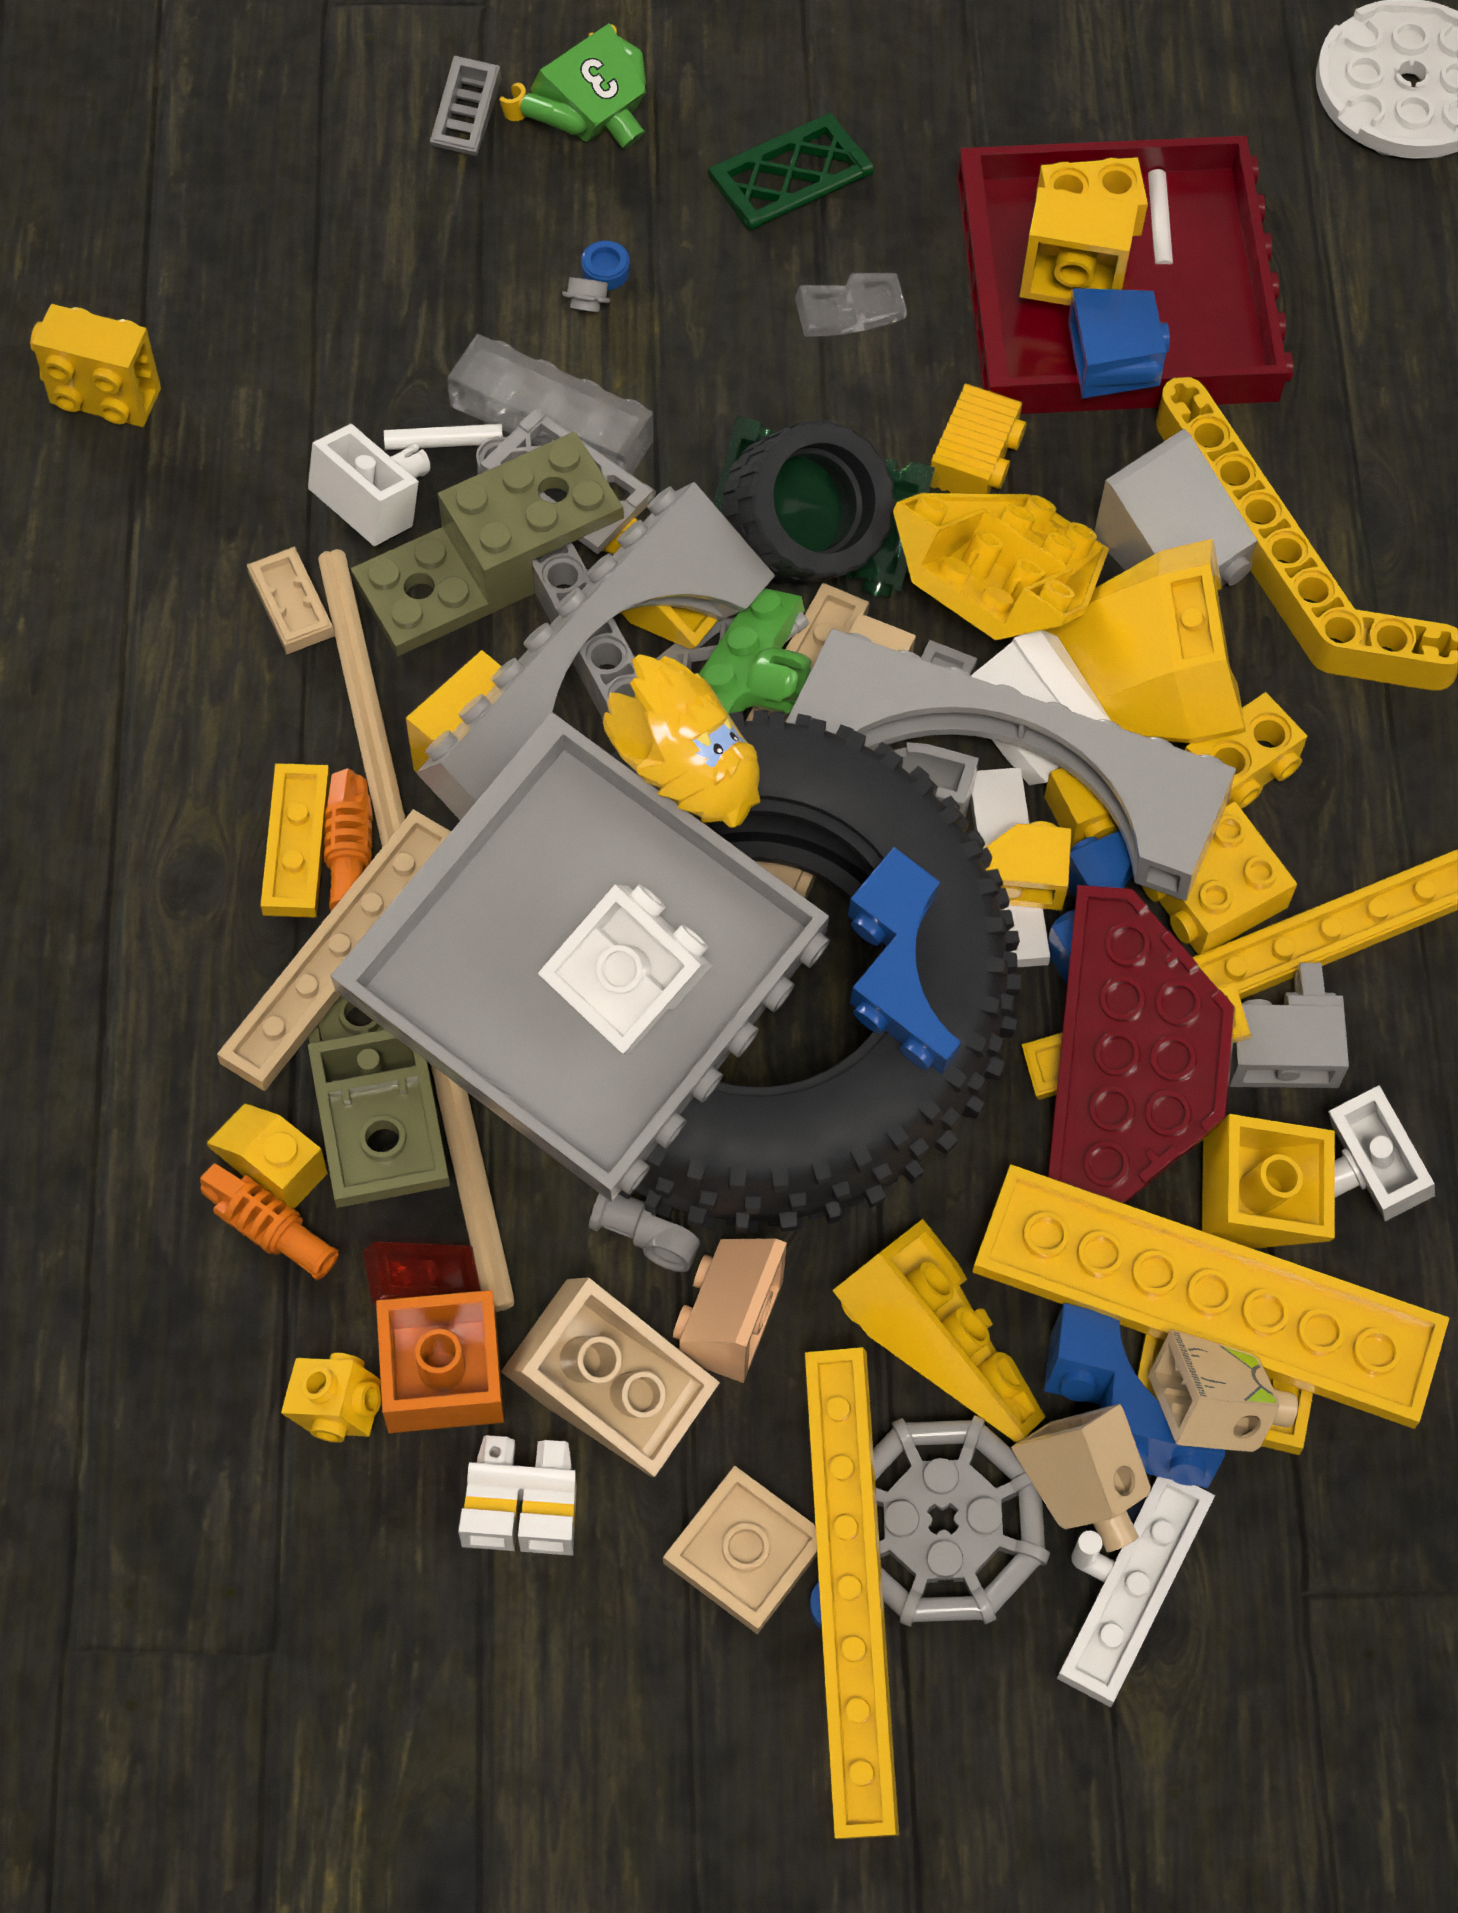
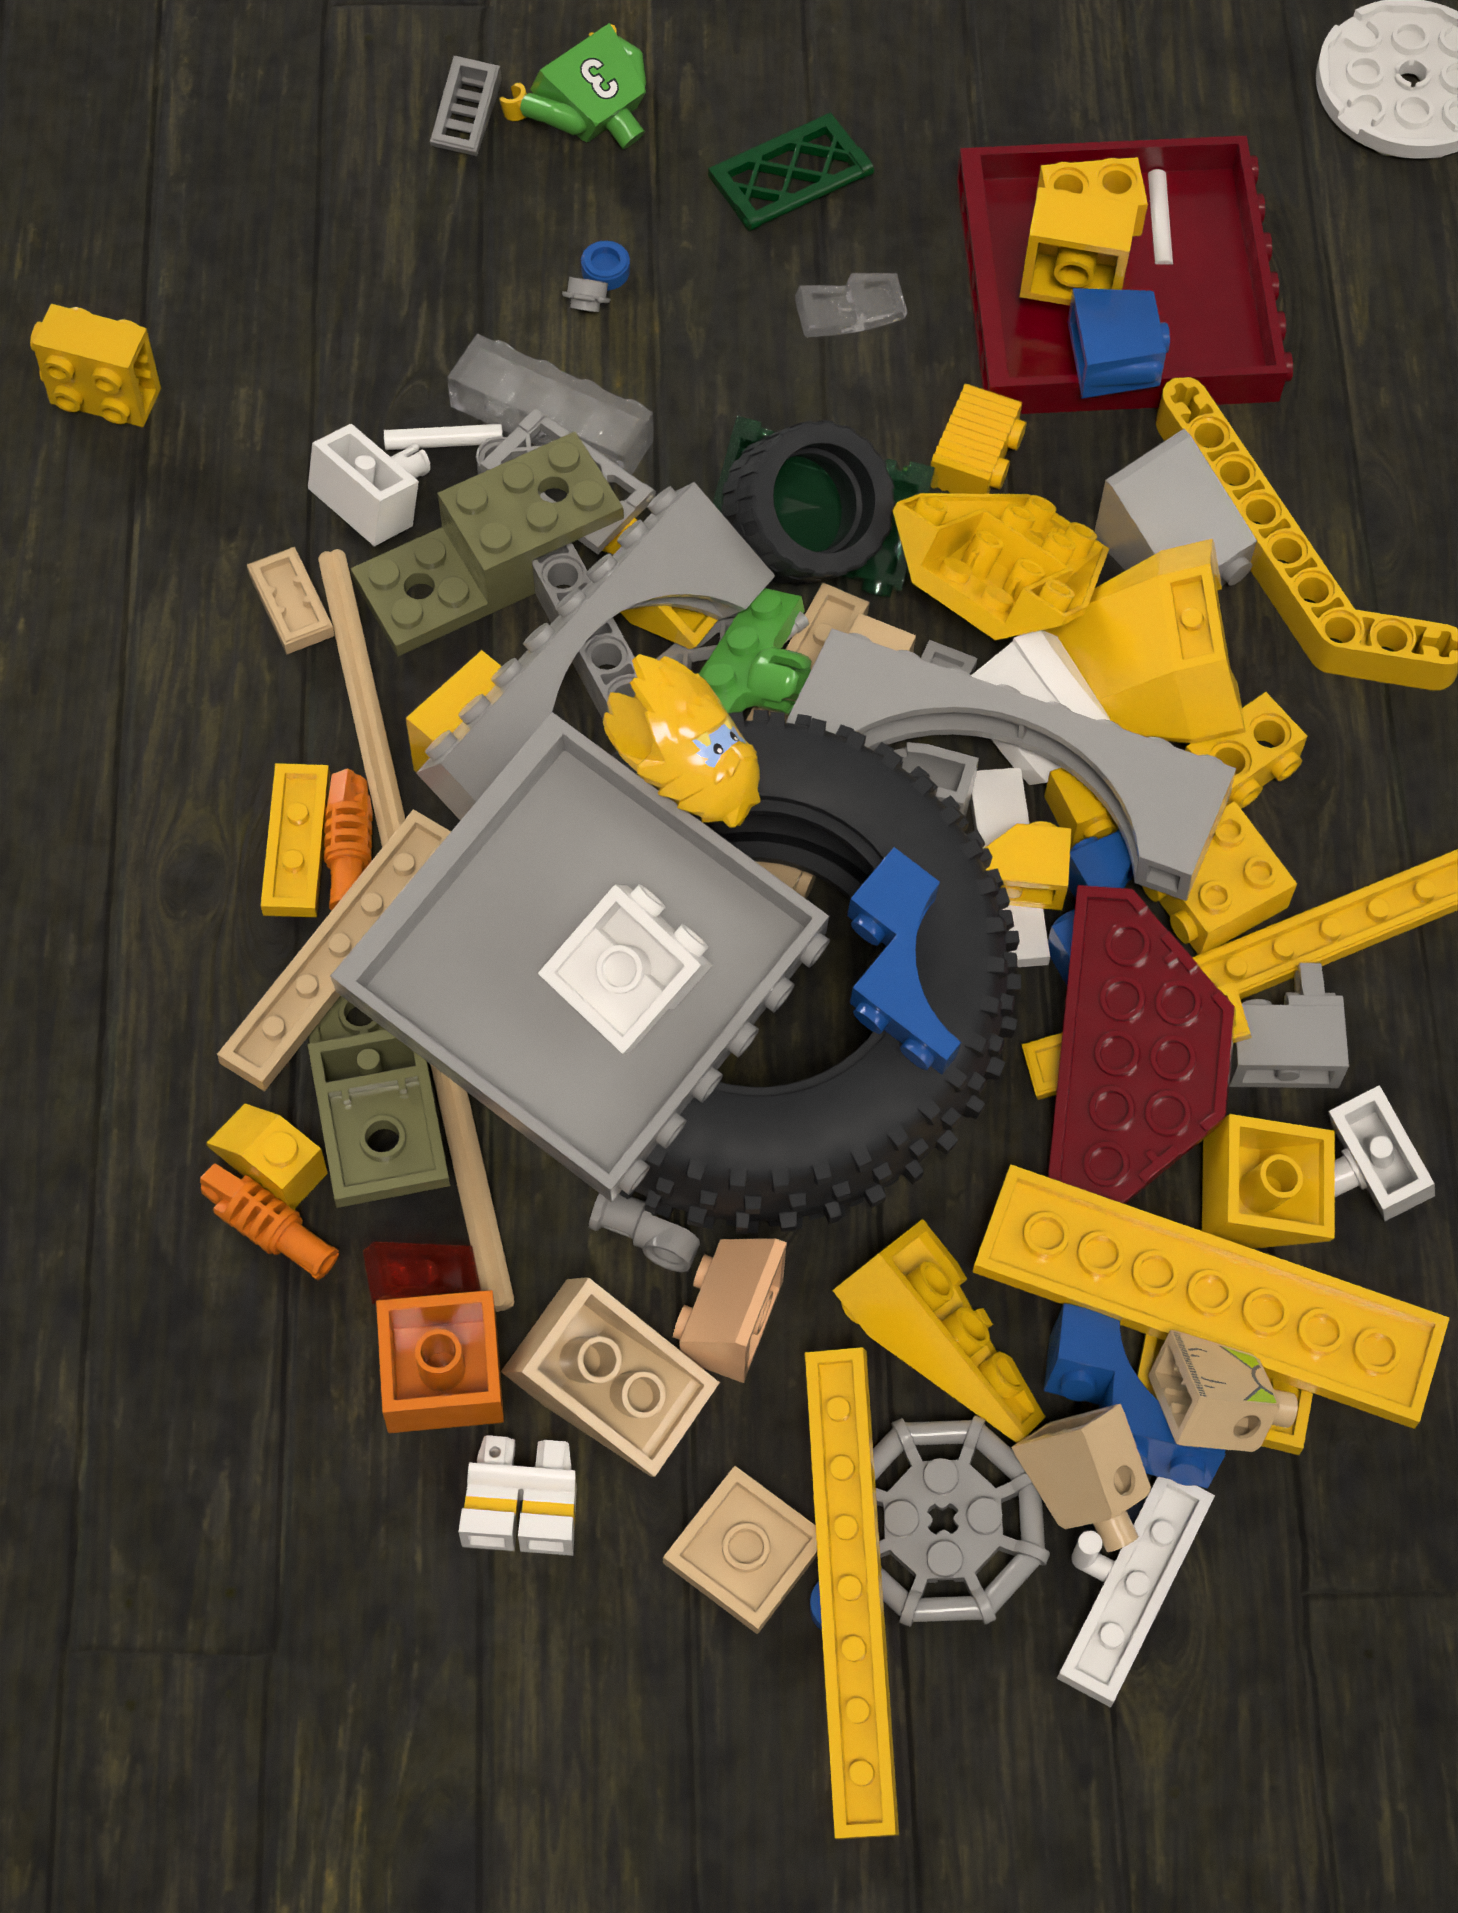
(333, 1397): yellow brick -> none

